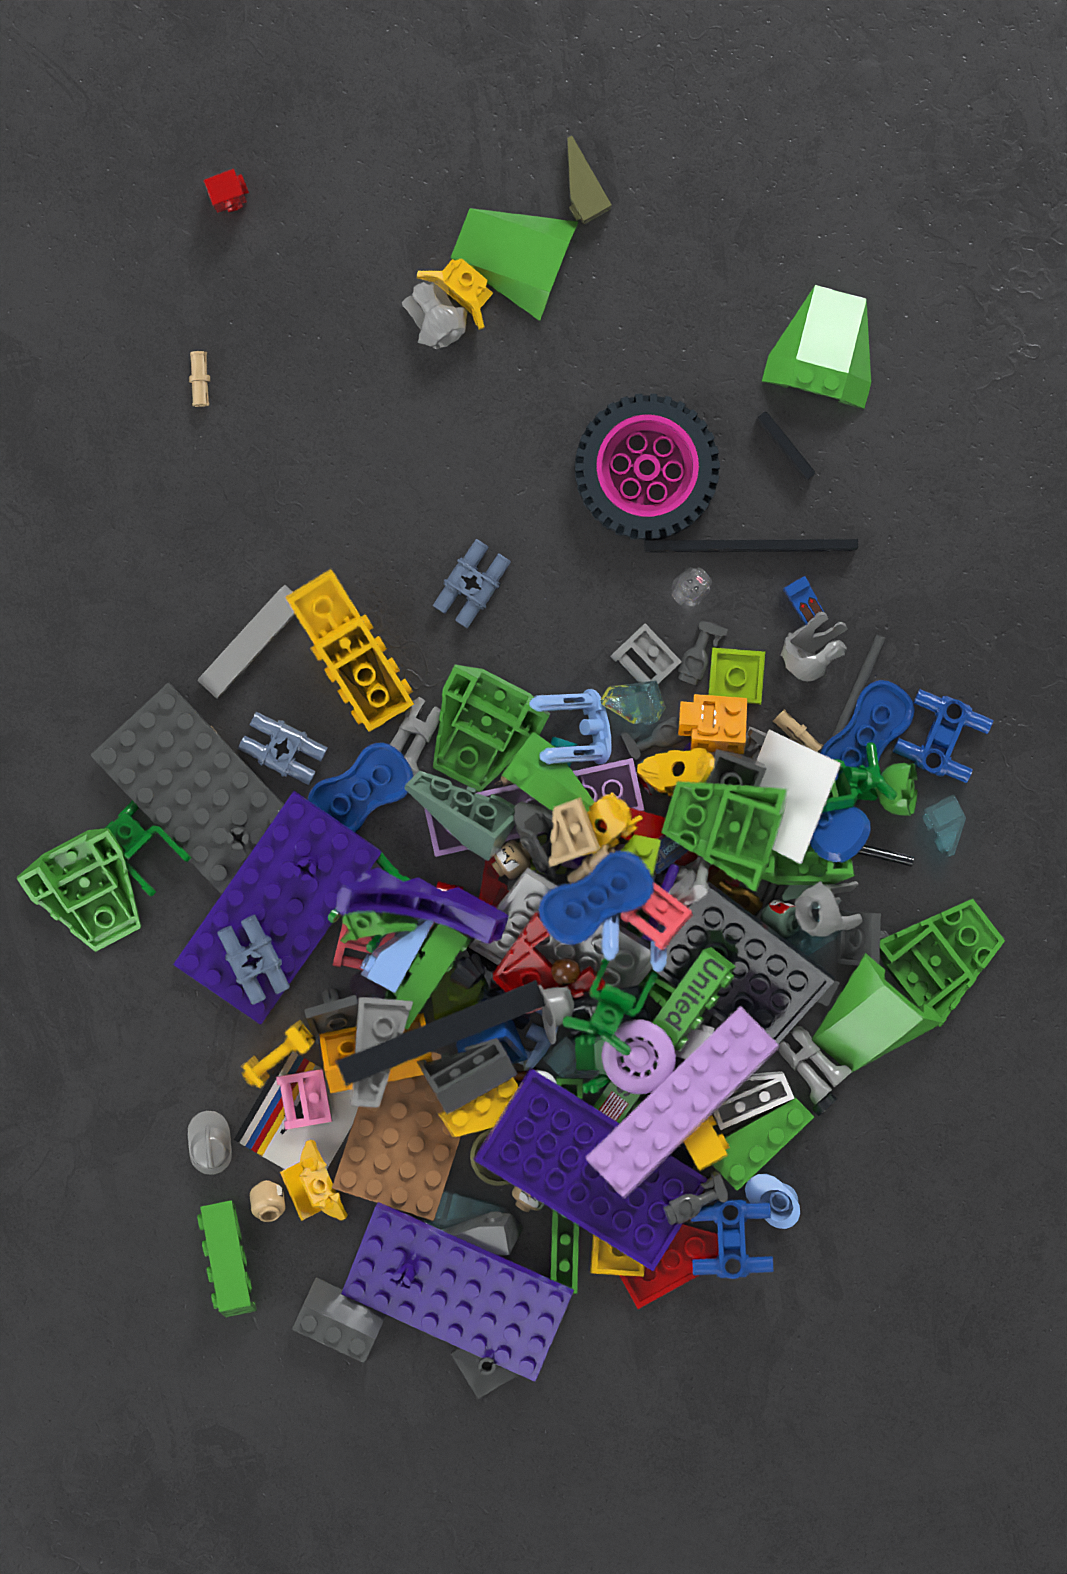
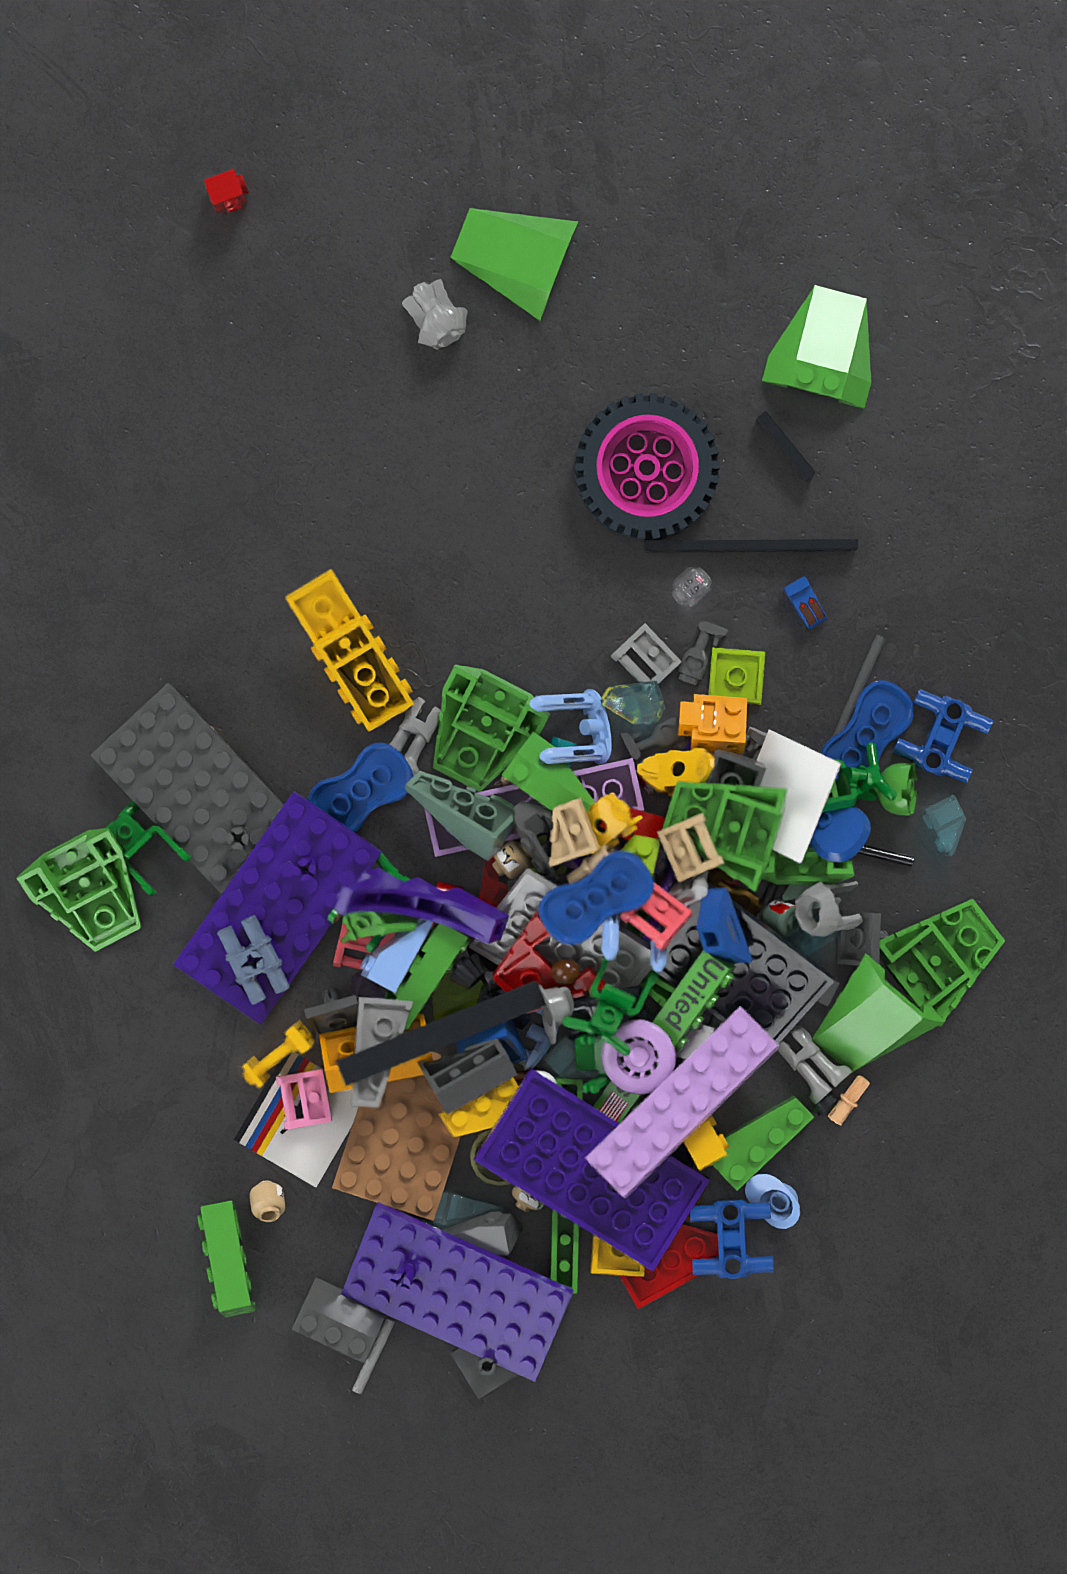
(199, 378): tan pin -> none
(209, 1142): light grey piece -> none
(248, 644): light grey beam -> none
(296, 742): sand blue pin -> none
(312, 1186): yellow piece -> none
(373, 1355): none -> light grey bar
(463, 285): yellow piece -> none
(468, 569): sand blue pin -> none
(586, 193): olive slope -> none
(682, 851): none -> tan plate
(689, 1205): dark grey piece -> none
(720, 928): none -> blue slope
(753, 1097): white wedge -> none
(796, 731): tan pin -> none
(801, 647): light grey piece -> none
(848, 1100): none -> light nougat axle

